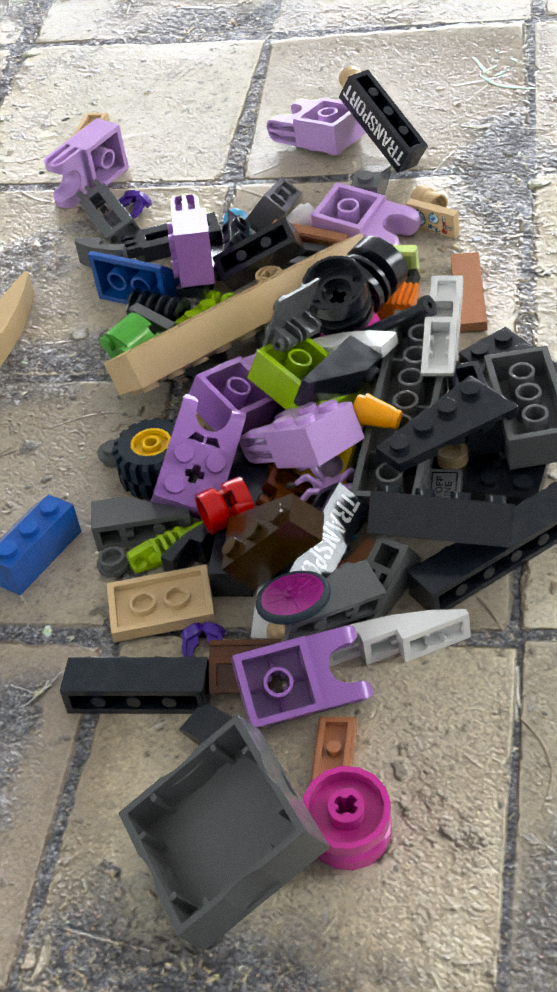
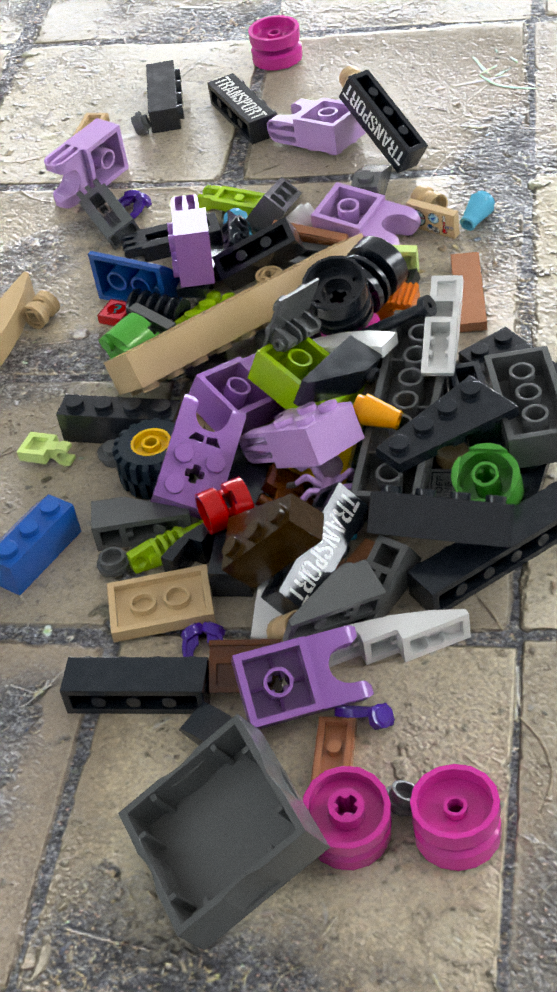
(37, 312): none -> tan wheel
(42, 447): none -> yellowish green plate
(85, 245): dark grey slope -> none
(104, 417): none -> black brick
(112, 312): none -> red tile
(141, 123): none -> dark grey plate
(164, 96): none -> brick
(227, 198): none -> lime hinge
(241, 107): none -> black brick
(275, 42): none -> dark pink wheel
(293, 597): magenta wheel -> none
(379, 715): none -> dark purple piece
(399, 796): none -> dark grey plate
(456, 817): none -> dark pink wheel
(478, 208): none -> medium azure cone
(488, 471): none -> bright green brick

